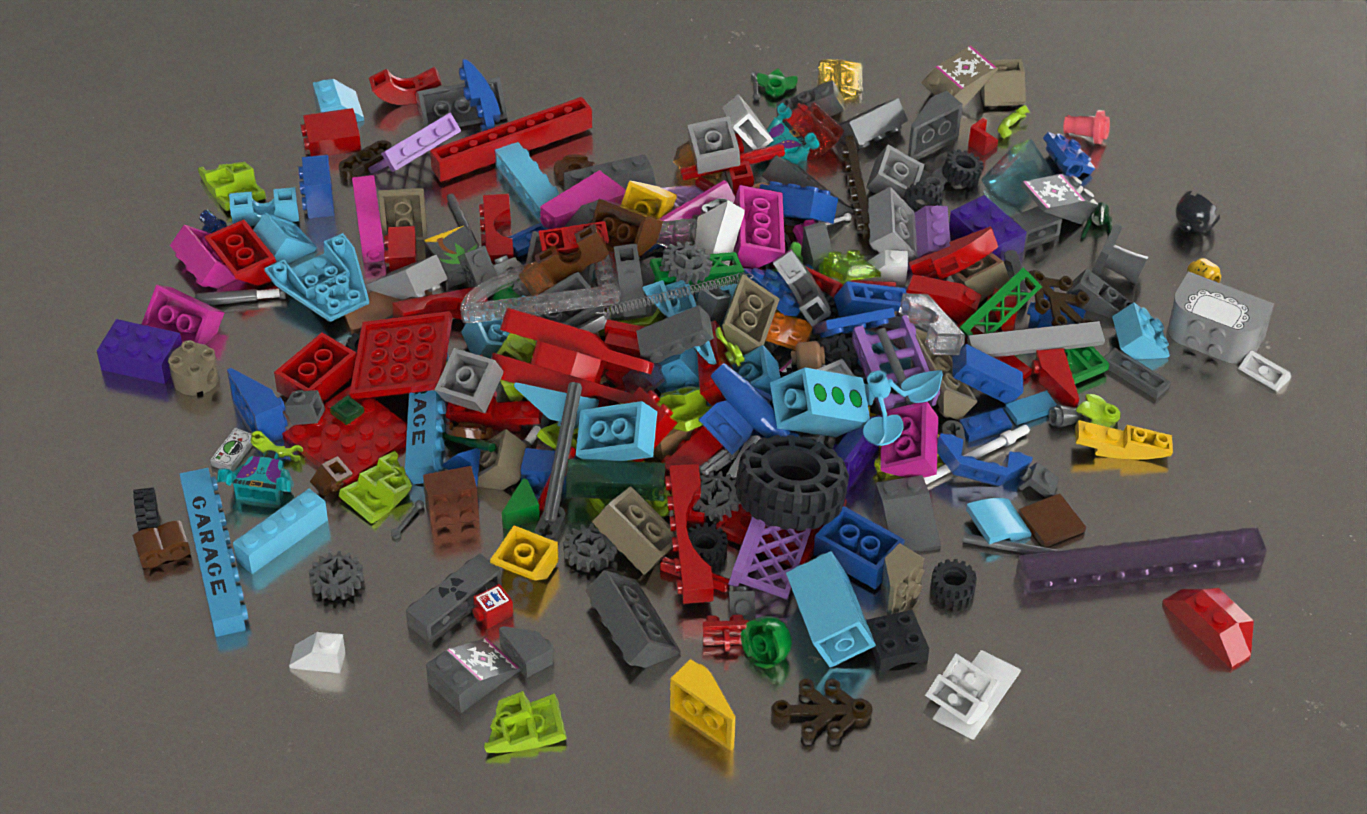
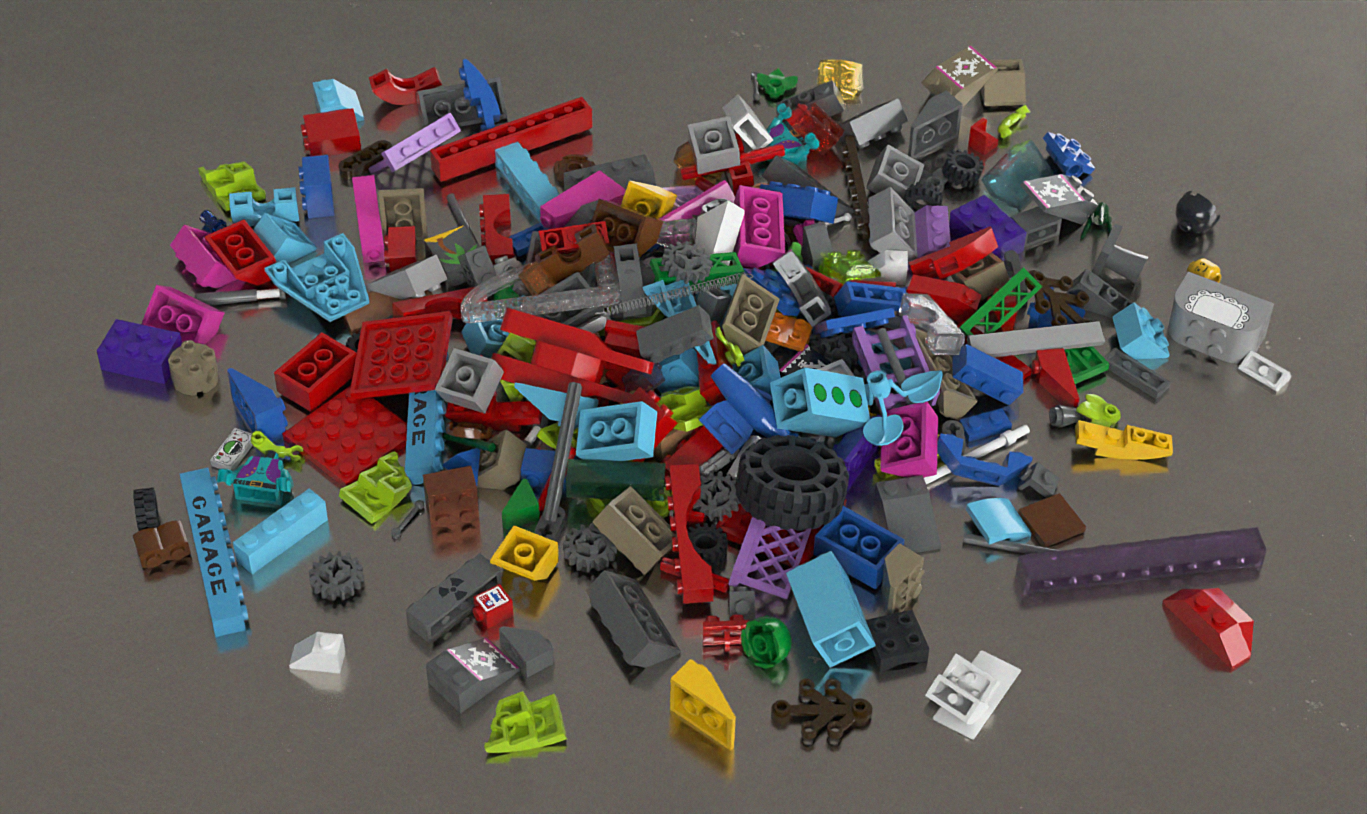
(304, 407): dark grey brick -> none
(330, 476): reddish brown brick -> none
(347, 410): dark green tile -> none
(808, 355): medium nougat head -> none
(952, 593): black tyre -> none
(1030, 407): dark azure tile -> none
(1091, 126): coral piece -> none

